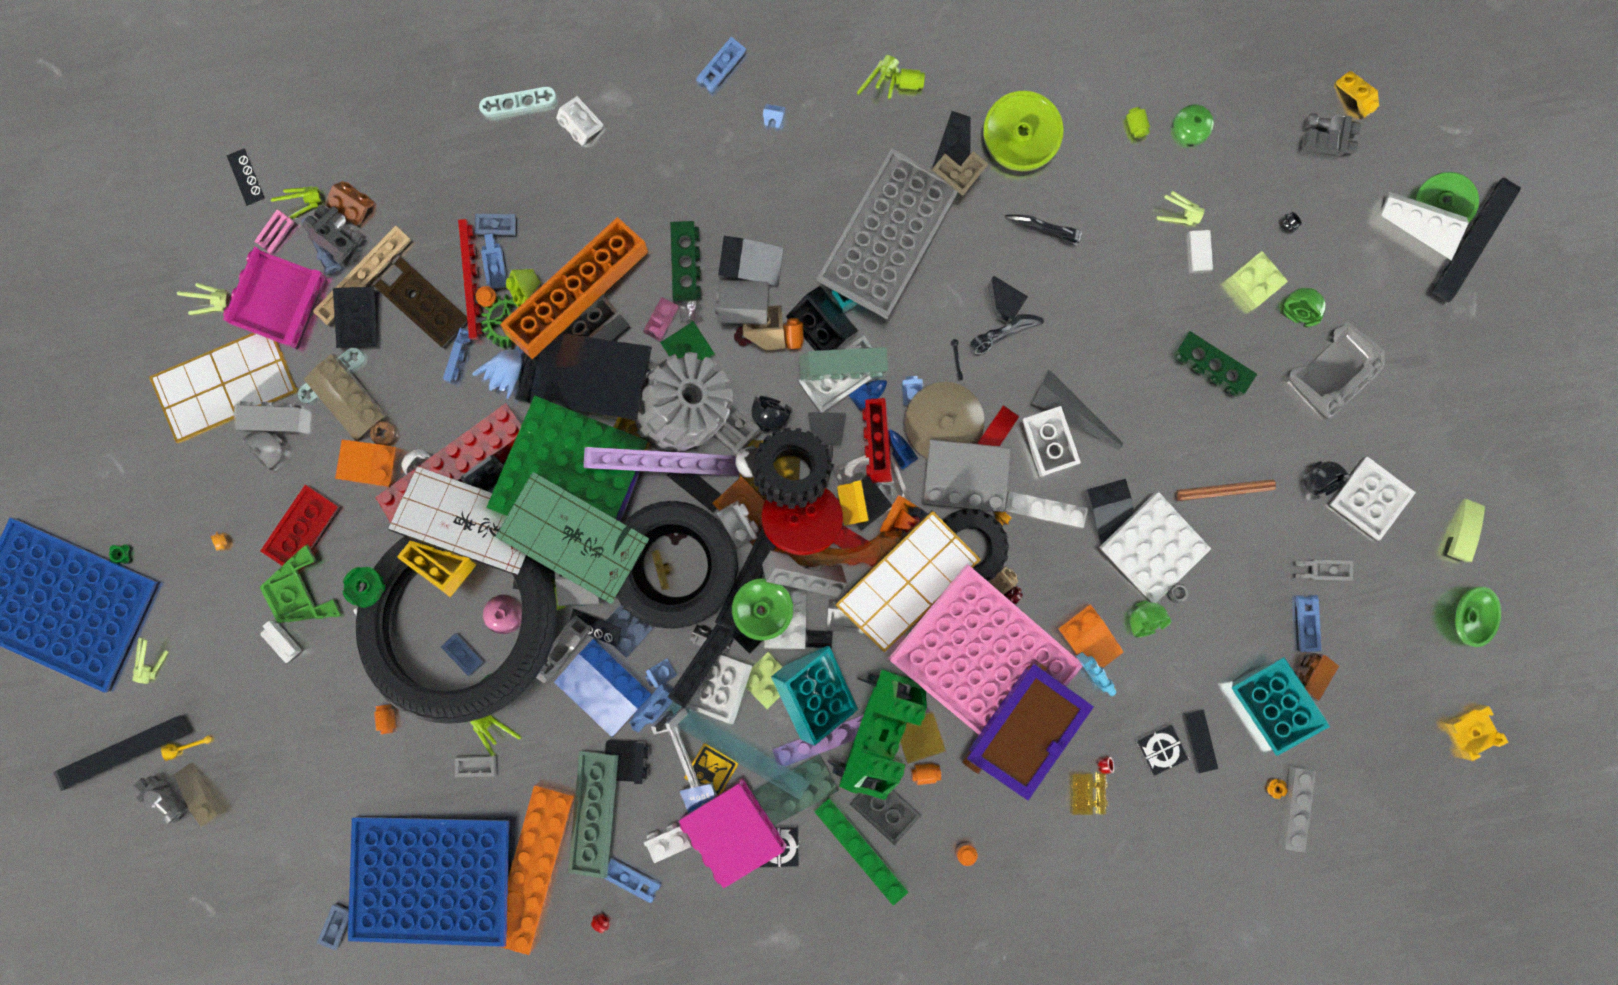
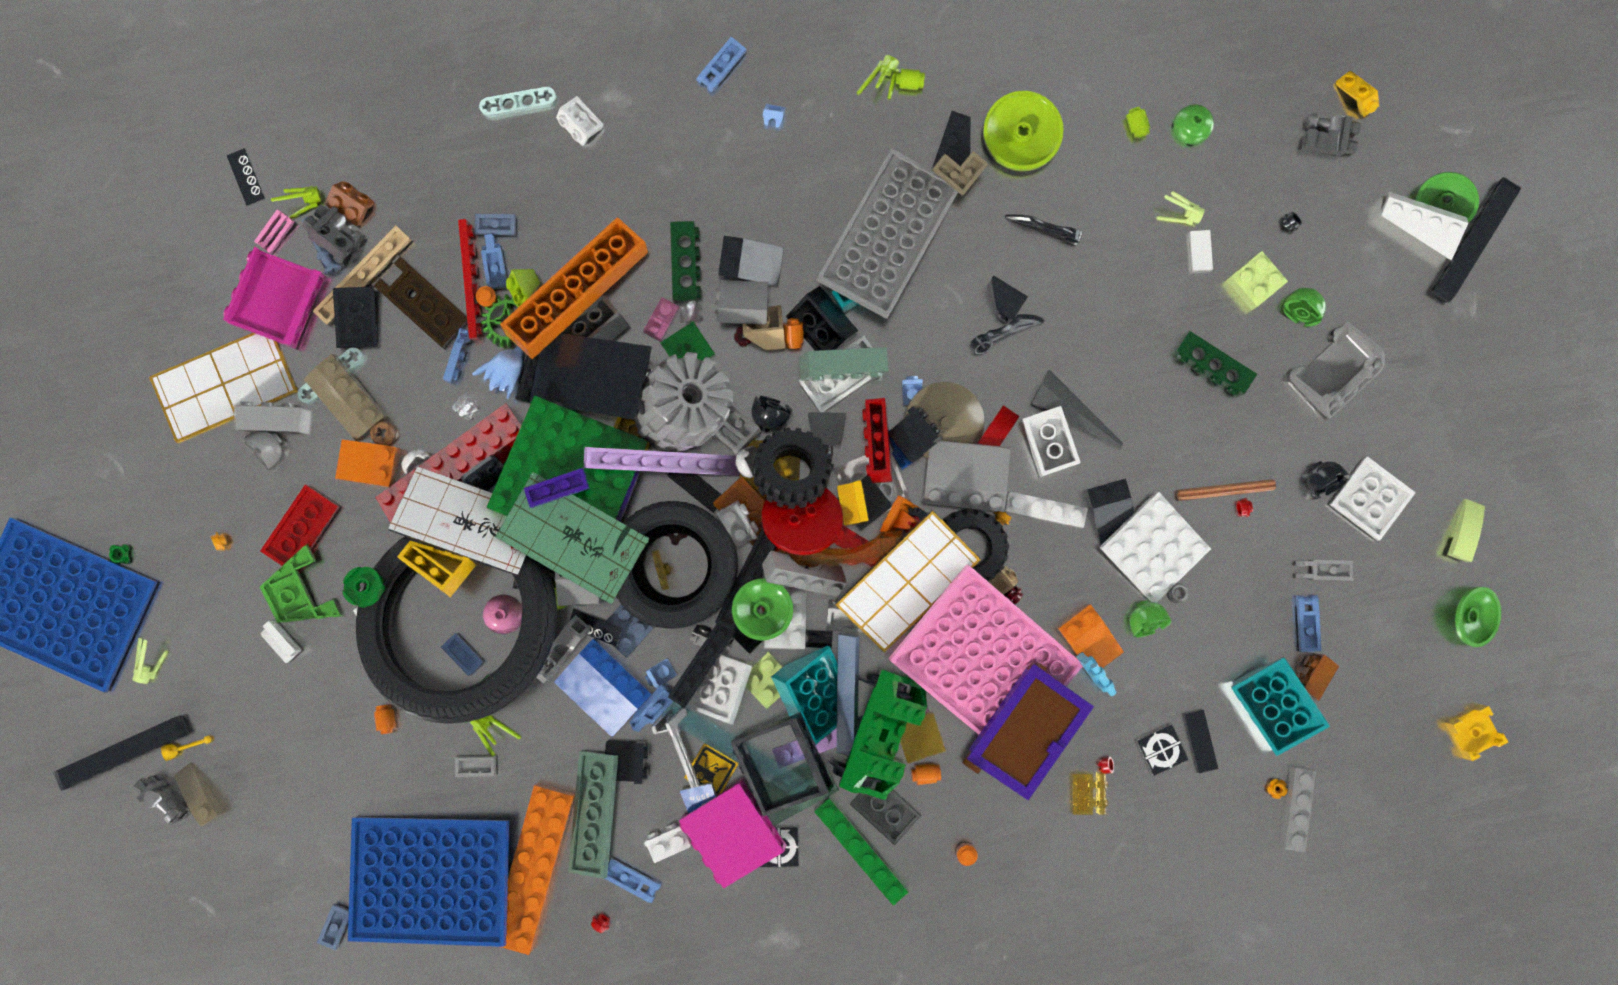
(219, 299): yellowish green plant -> none
(463, 404): none -> clear tile
(556, 488): none -> dark purple plate
(809, 751): none -> black window
(847, 692): none -> sand blue tile
(870, 390): blue plate -> none
(915, 434): none -> black bracket
(954, 343): black hinge -> none
(1244, 507): none -> red plate

